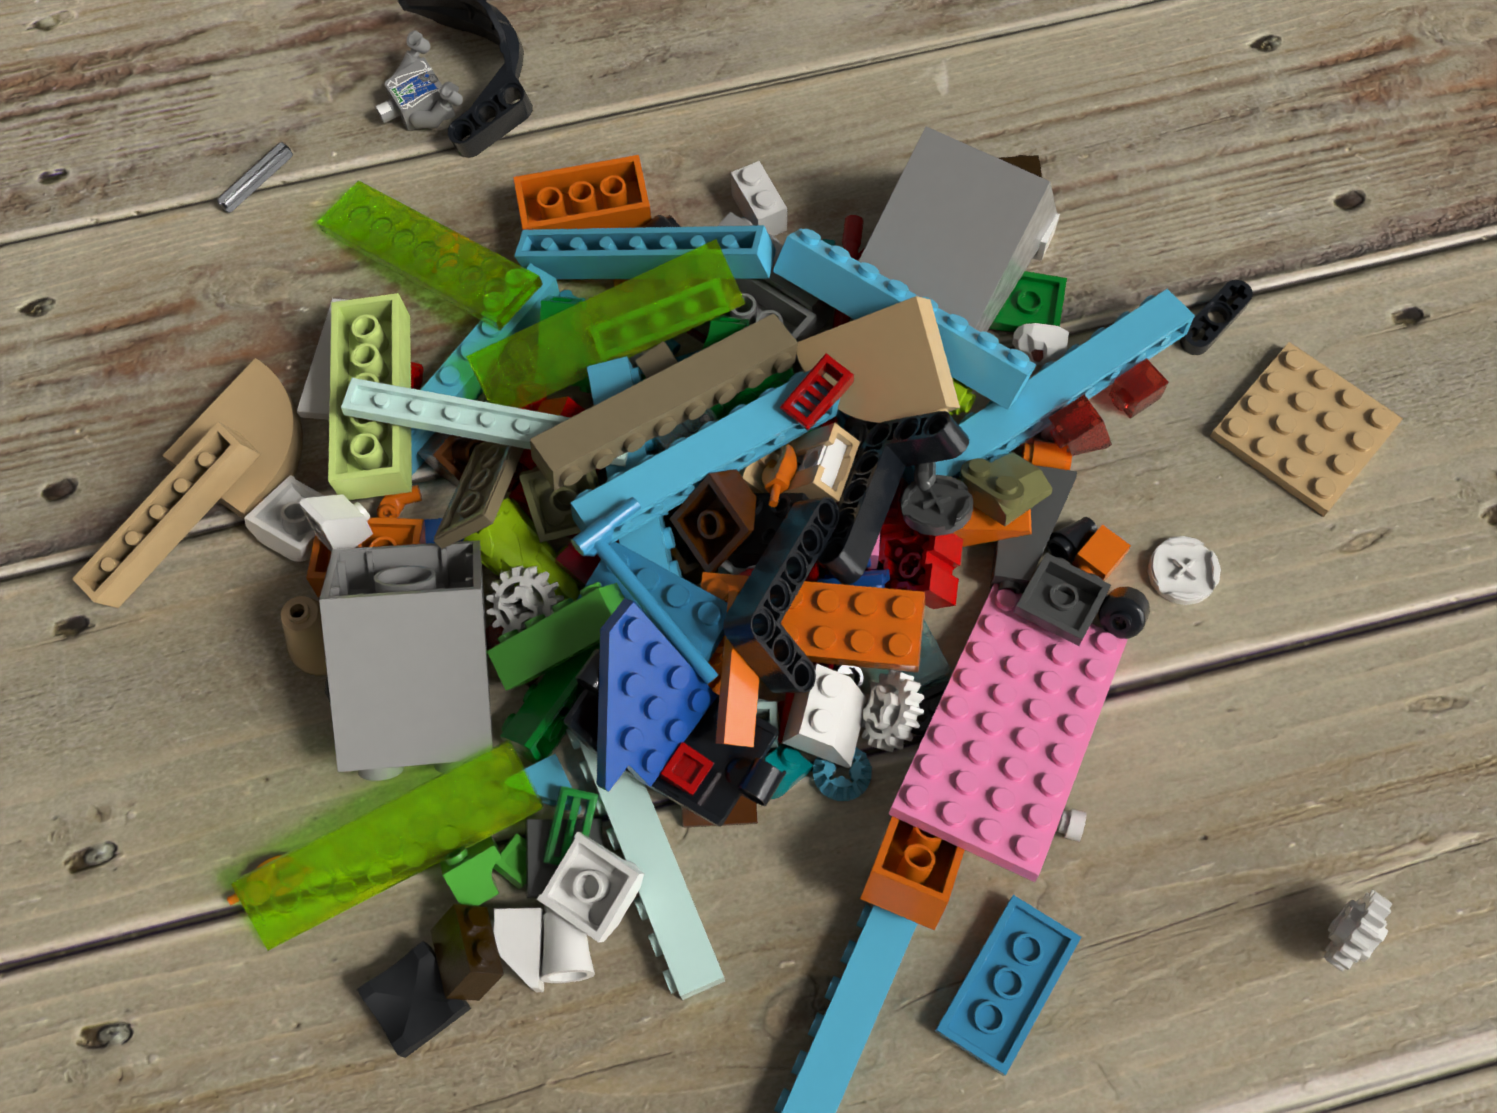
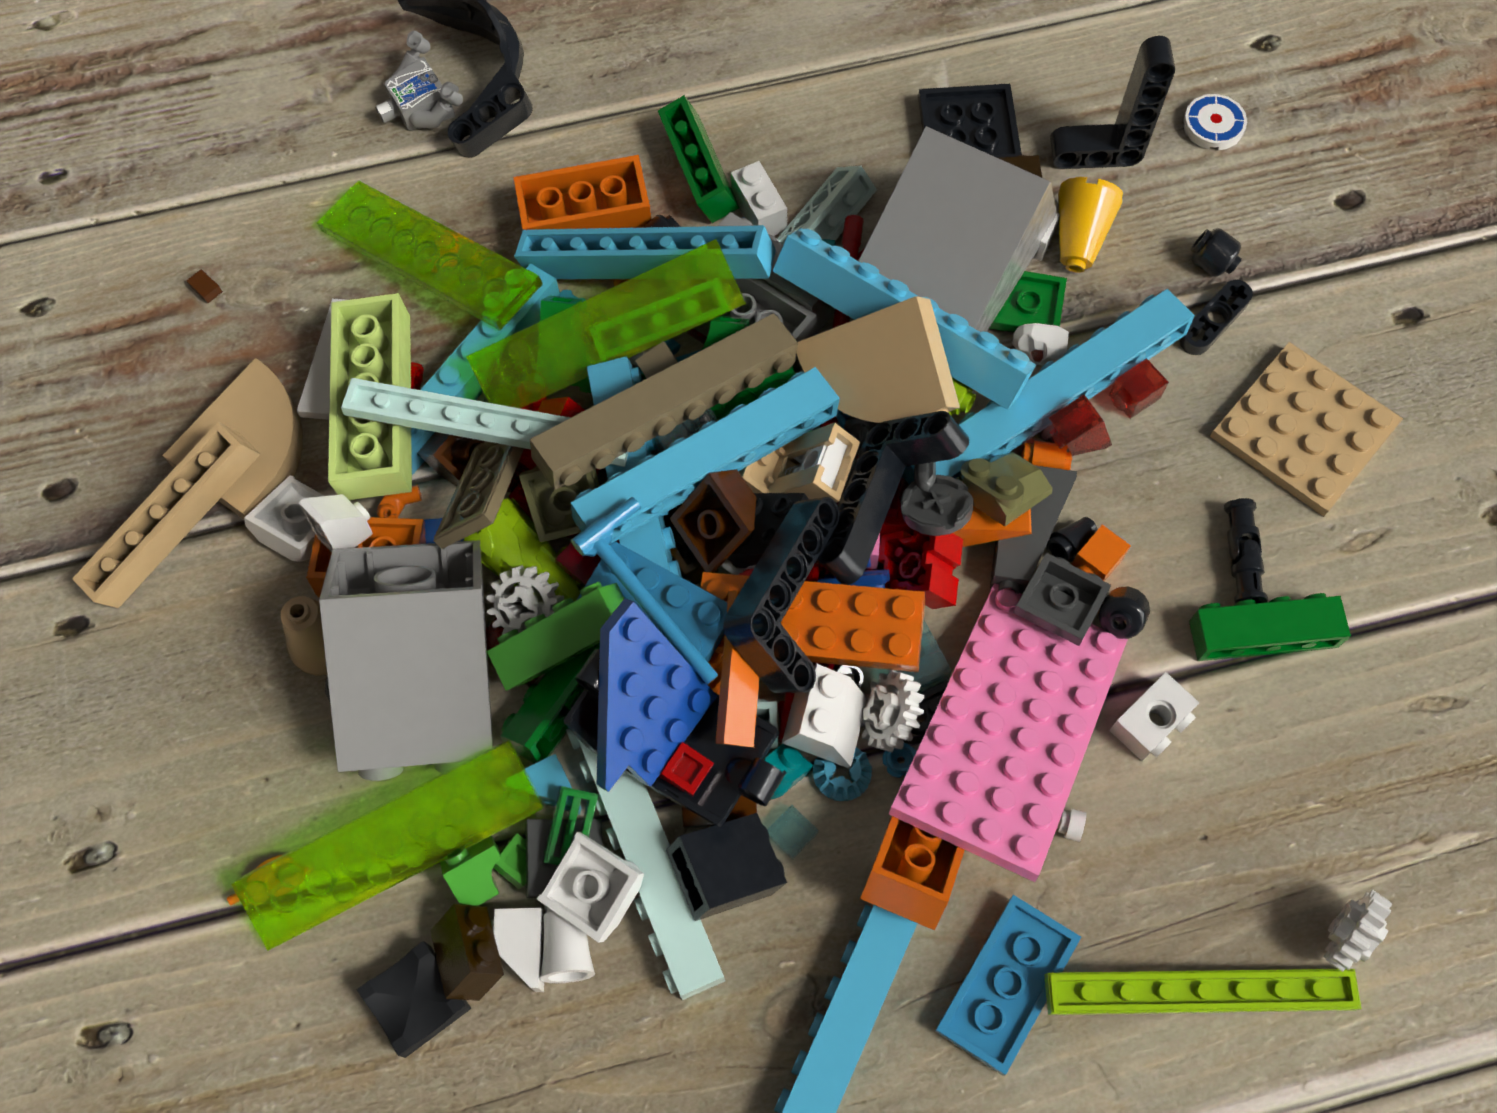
(204, 286): none -> reddish brown piece
(254, 177): axle -> none
(698, 159): none -> green brick
(726, 866): none -> black brick
(777, 475): orange hand -> none
(792, 832): none -> clear light blue tile
(825, 365): red slope -> none
(833, 203): none -> light aqua fence
(895, 768): none -> dark azure plate
(973, 115): none -> black plate
(1085, 220): none -> yellow cone
(1127, 139): none -> black beam
(1164, 698): none -> white brick
(1183, 570): white tile -> none
(1201, 991): none -> lime tile
(1215, 121): none -> tile
(1216, 252): none -> black head
(1245, 550): none -> black piece
(1269, 627): none -> green brick

